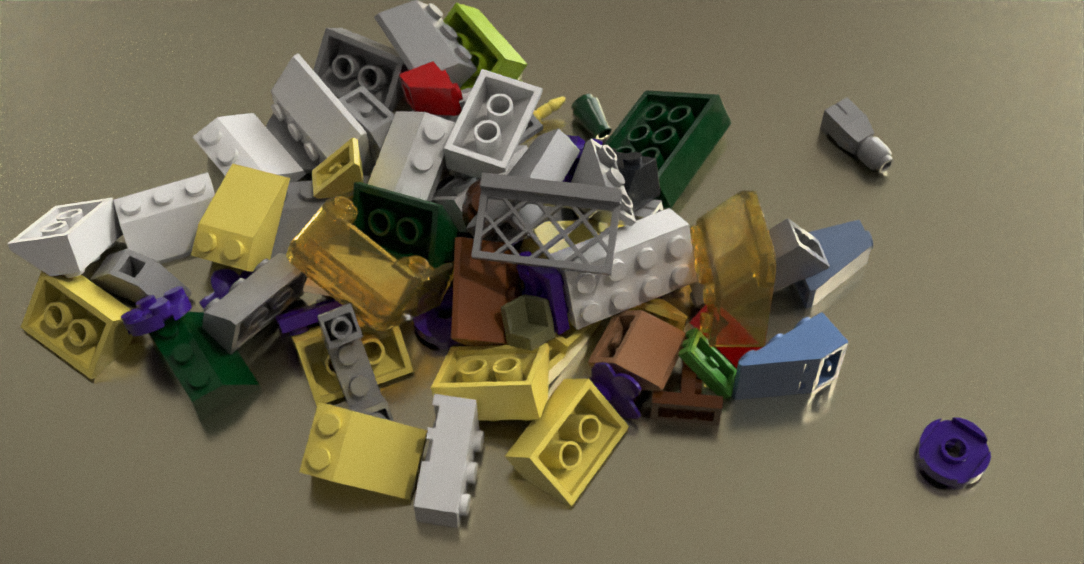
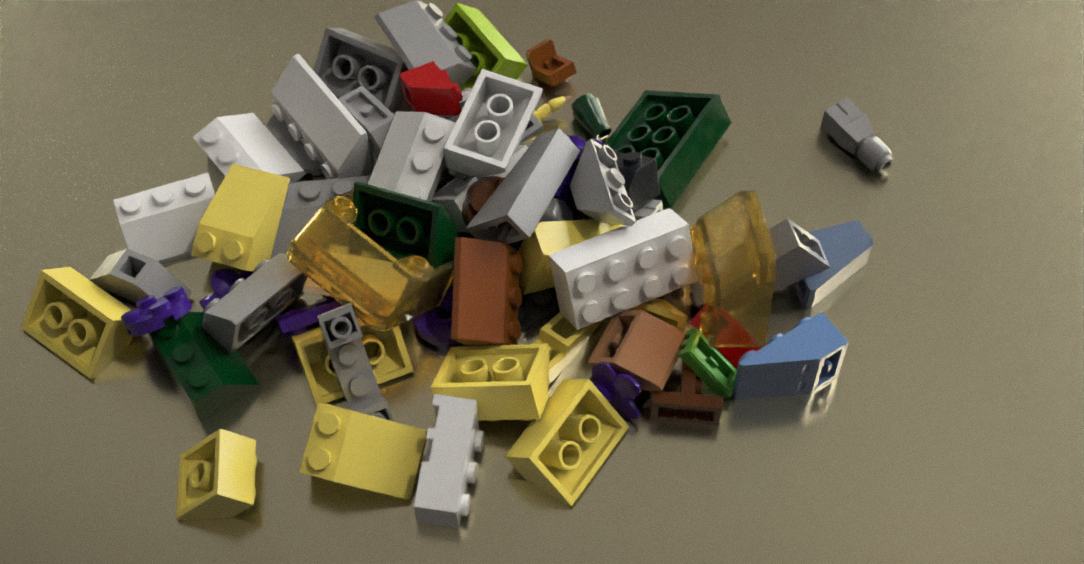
(69, 237): white slope -> none
(216, 477): none -> light yellow slope
(338, 171): light yellow slope -> none
(528, 322): olive panel -> none
(543, 194): light grey fence -> none
(546, 284): dark purple plate -> none
(548, 65): none -> dark orange bracket
(948, 469): dark purple plate -> none

